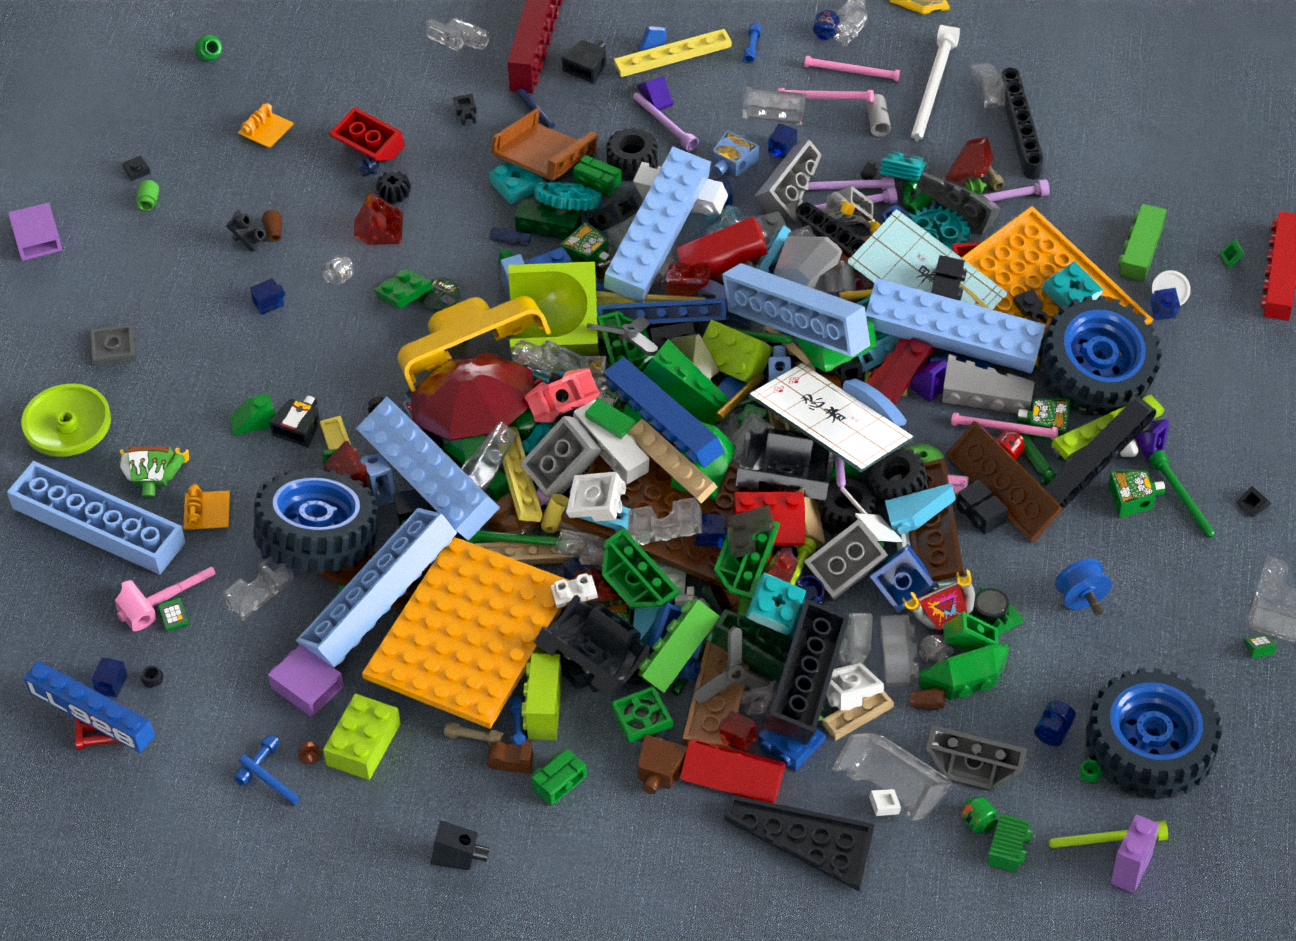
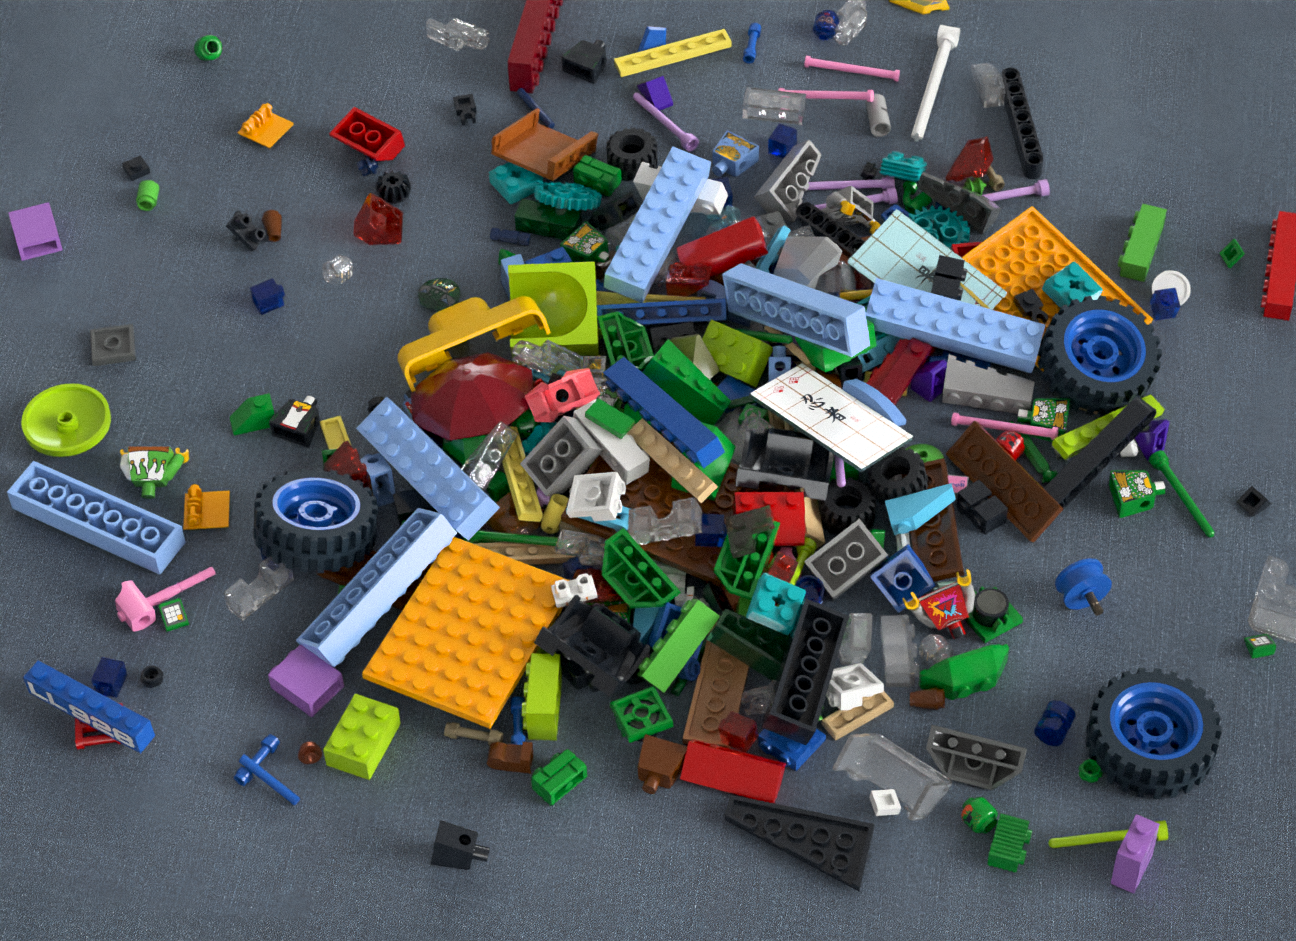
(403, 288): green plate -> none
(632, 333): dark grey piece -> none
(726, 678): dark grey piece -> none
(735, 400): pearl gold bar -> none
(874, 523): white piece -> none
(969, 632): green brick -> none

